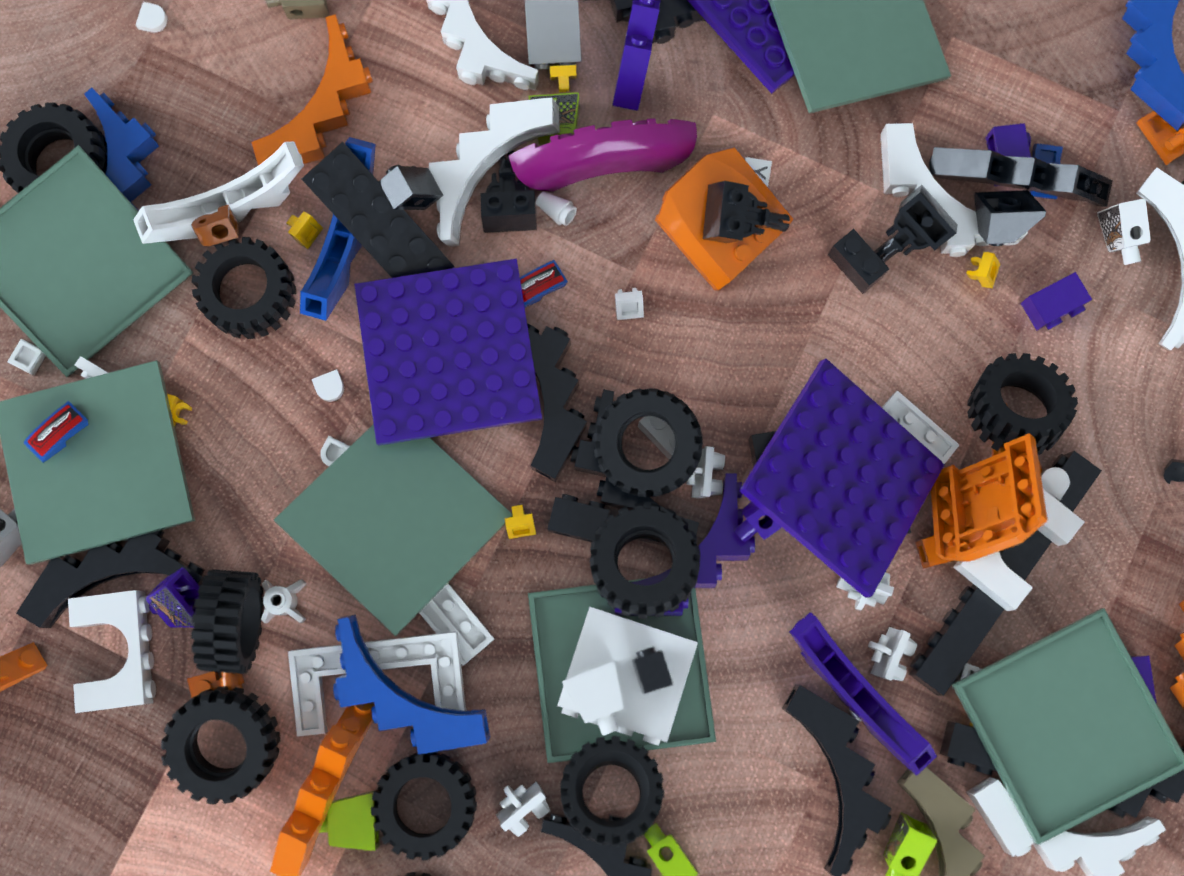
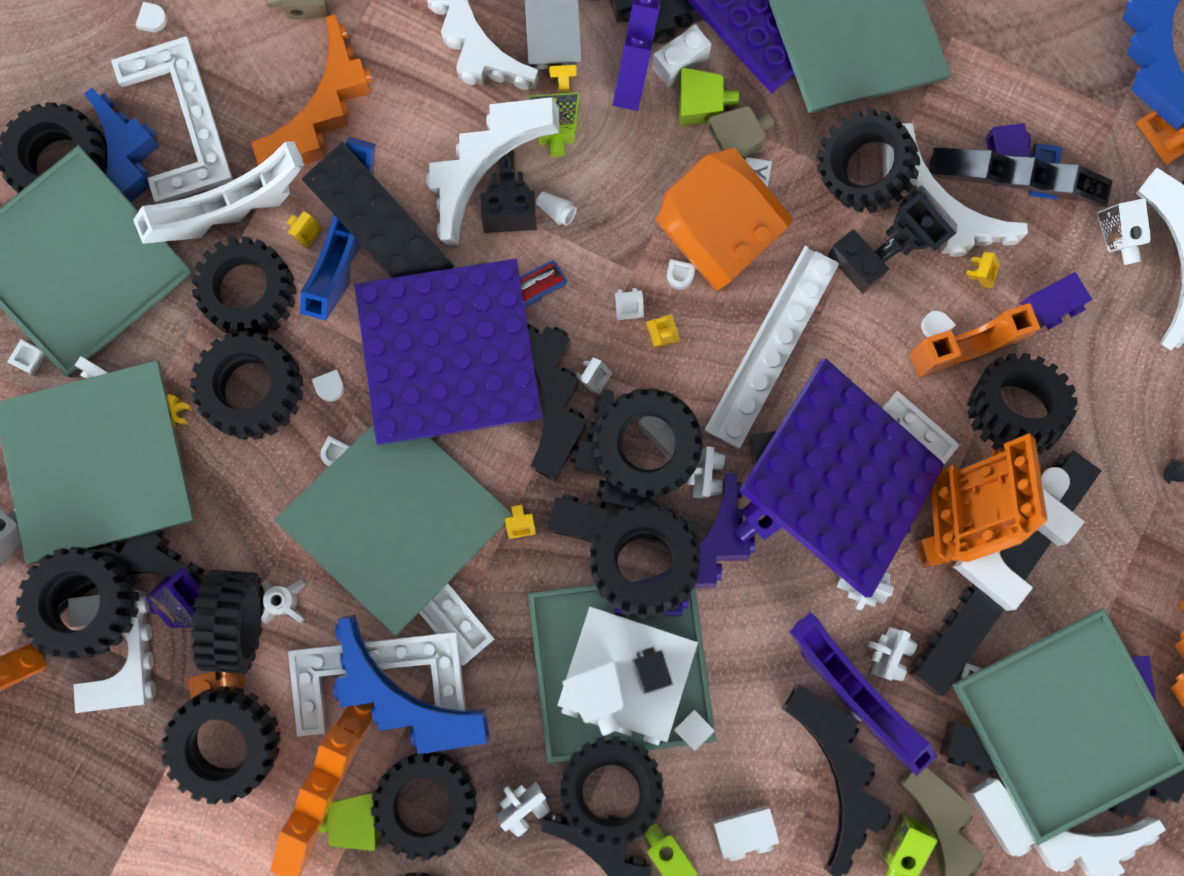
(41, 598): none -> black tyre
(54, 432): slope -> none
(212, 162): none -> white plate
(216, 227): dark orange leg -> none
(220, 364): none -> black tyre
(410, 187): black brick -> none
(595, 375): none -> white tile
(604, 151): magenta brick -> none
(662, 331): none -> yellow tile
(680, 274): none -> white tile
(683, 52): none -> white brick
(694, 730): none -> white tile
(703, 96): none -> lime torso
(736, 214): black brick -> none
(740, 130): none -> dark tan torso
(745, 833): none -> white brick
(771, 347): none -> white plate
(848, 139): none -> black tyre
(936, 323): none -> white tile
(947, 350): none -> orange arch
(1006, 215): black slope -> none

